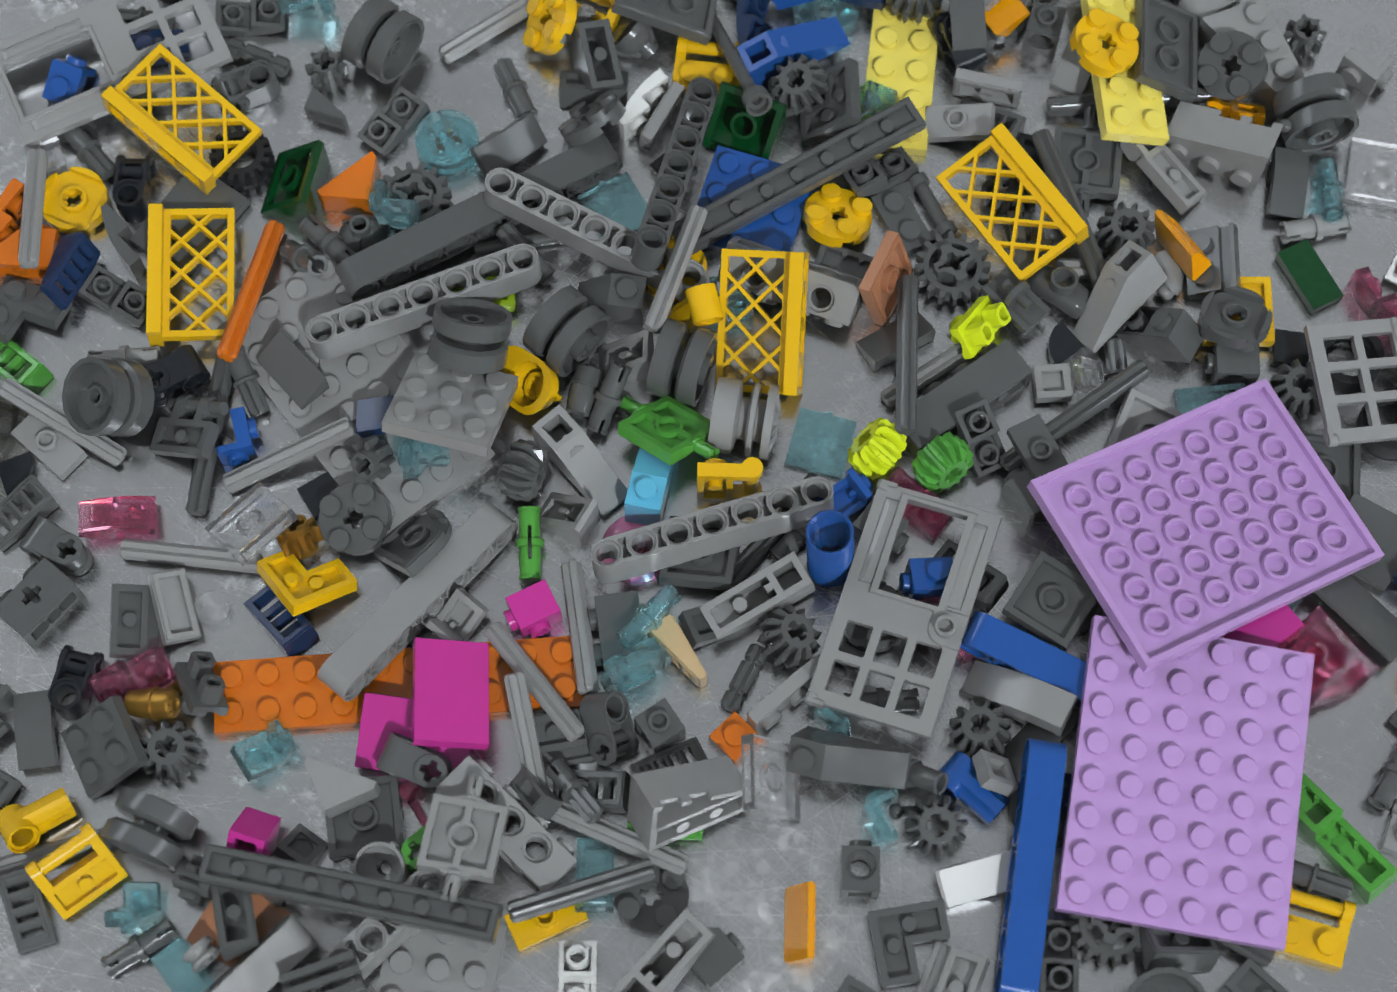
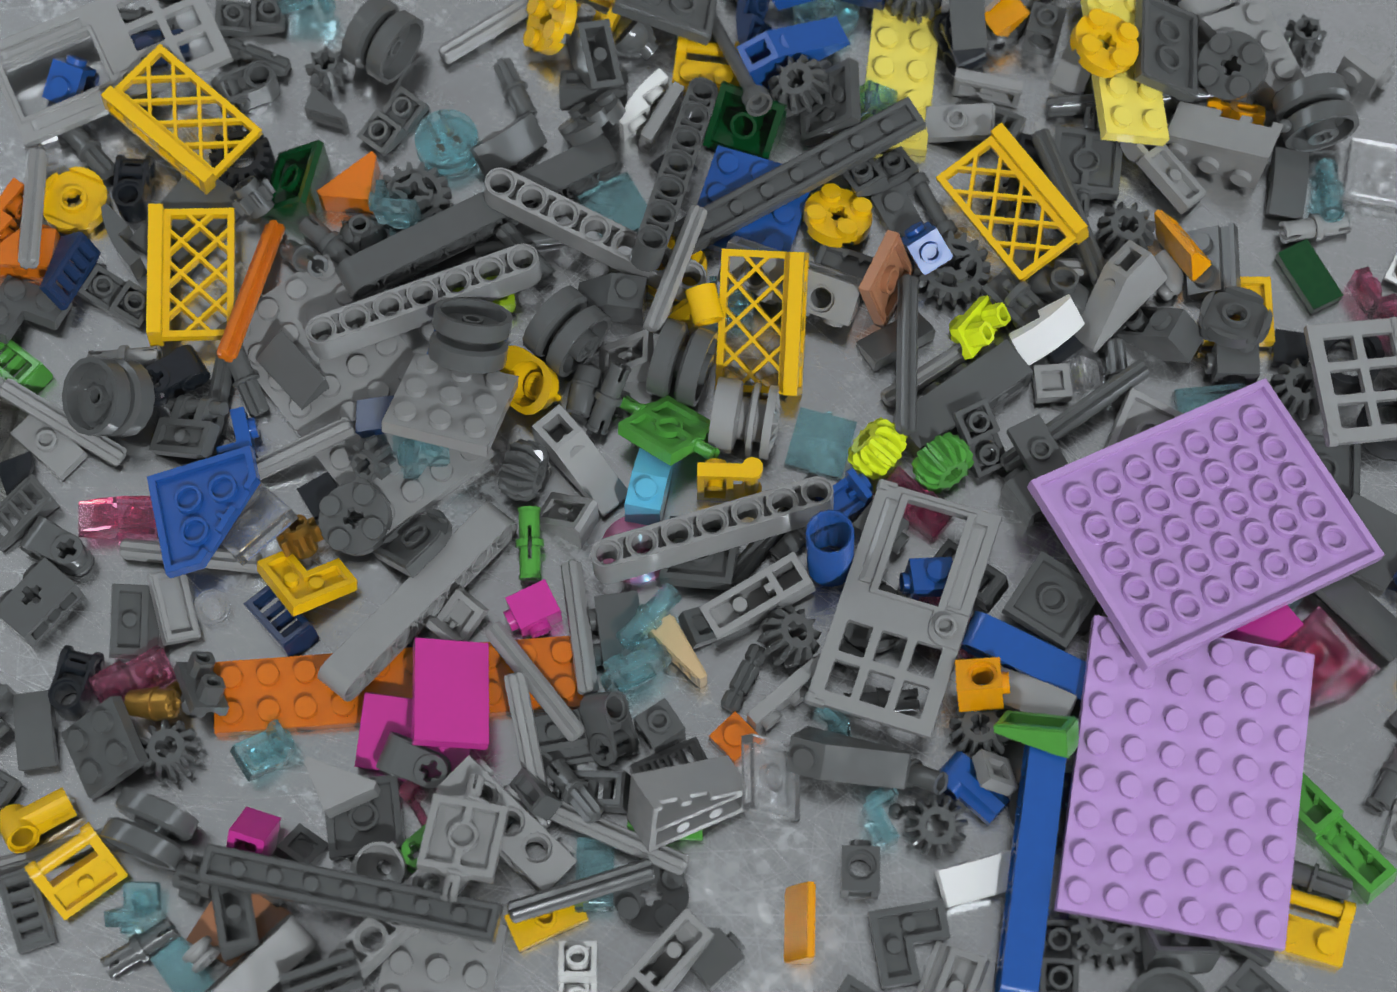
(199, 506): none -> blue plate
(253, 197): none -> dark grey gear
(926, 246): none -> bracket
(981, 671): none -> light orange brick
(1042, 731): none -> bright green slope
(1053, 328): none -> white slope

